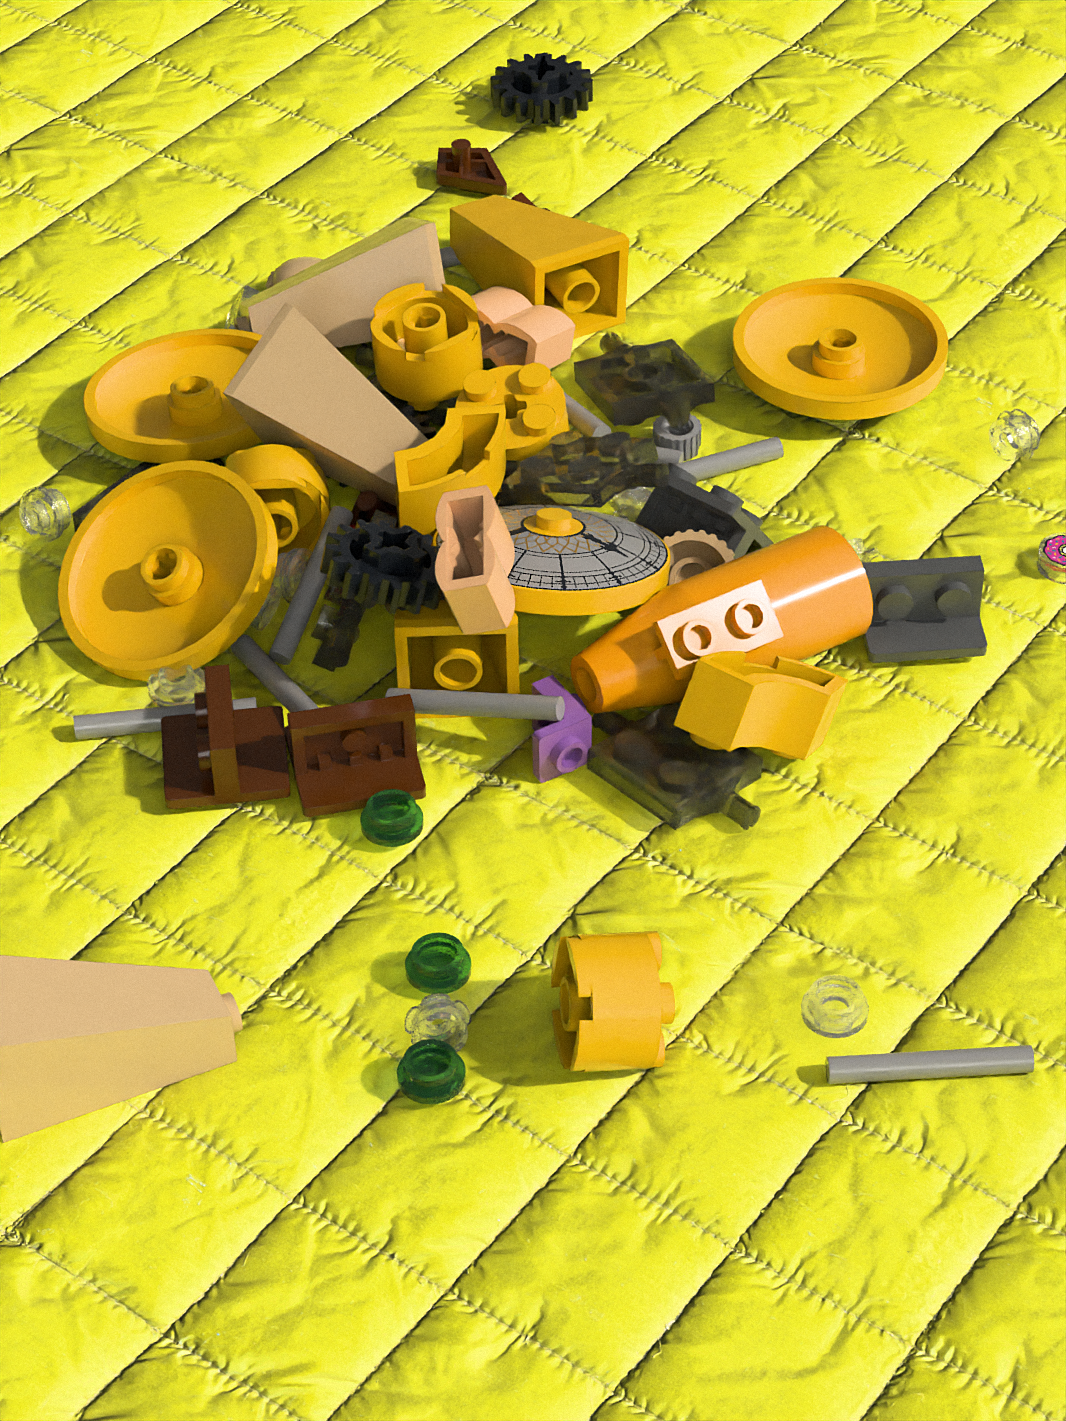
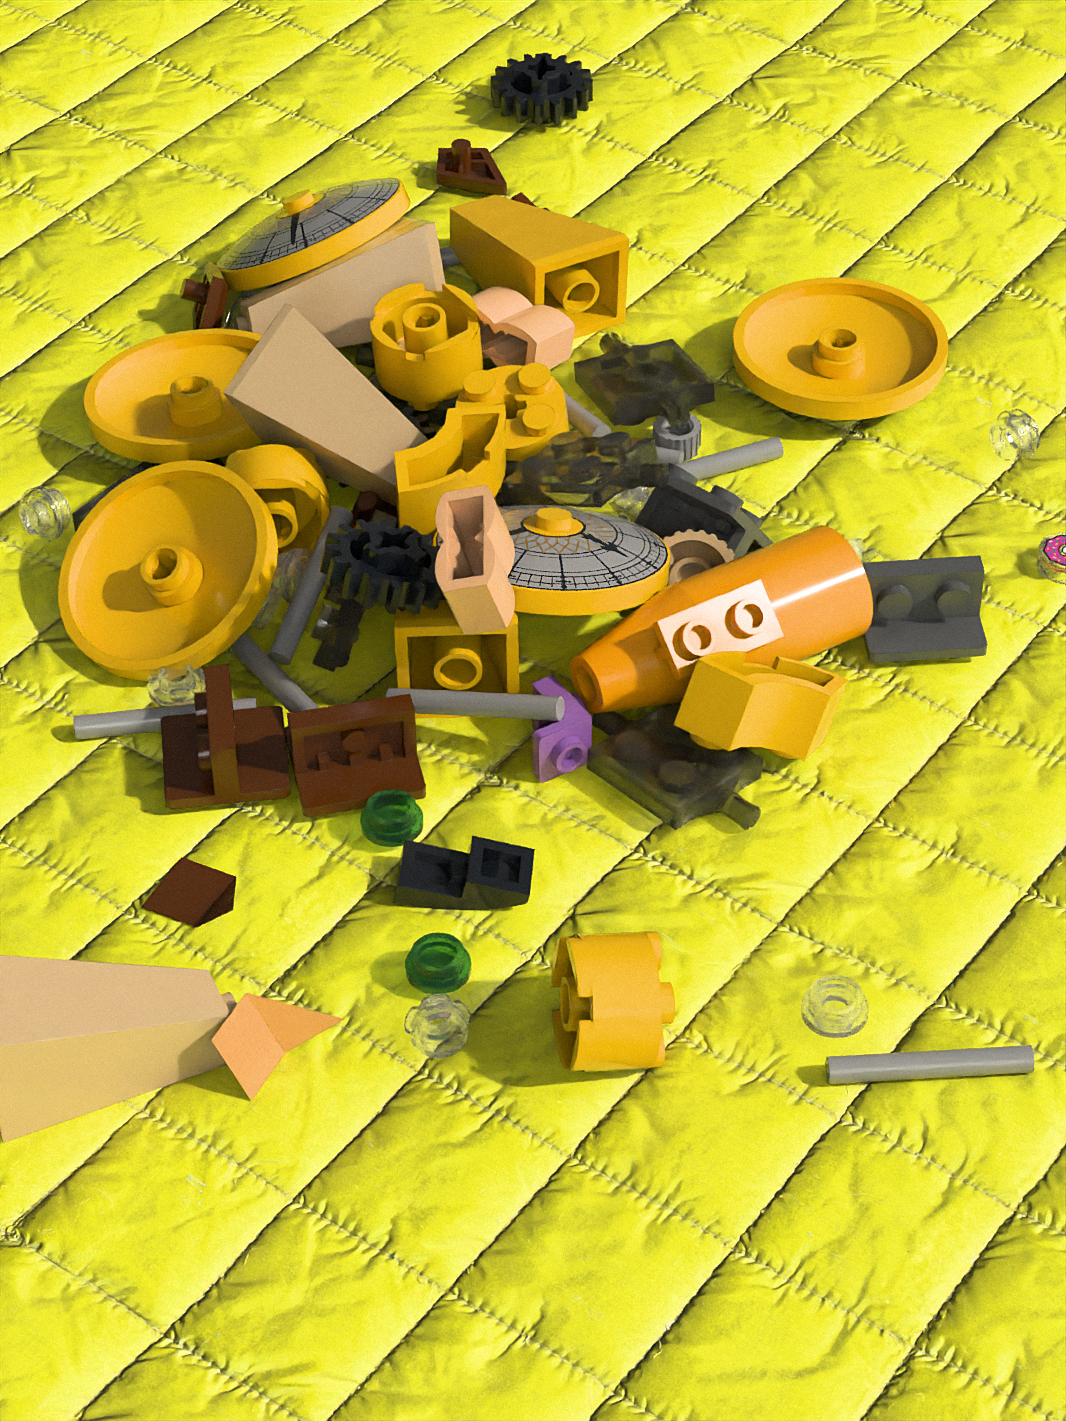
(193, 893): none -> reddish brown sticker
(209, 297): none -> reddish brown piece
(261, 1034): none -> clear orange sticker
(313, 231): none -> dish
(431, 1072): clear green plate -> none
(447, 879): none -> black slope

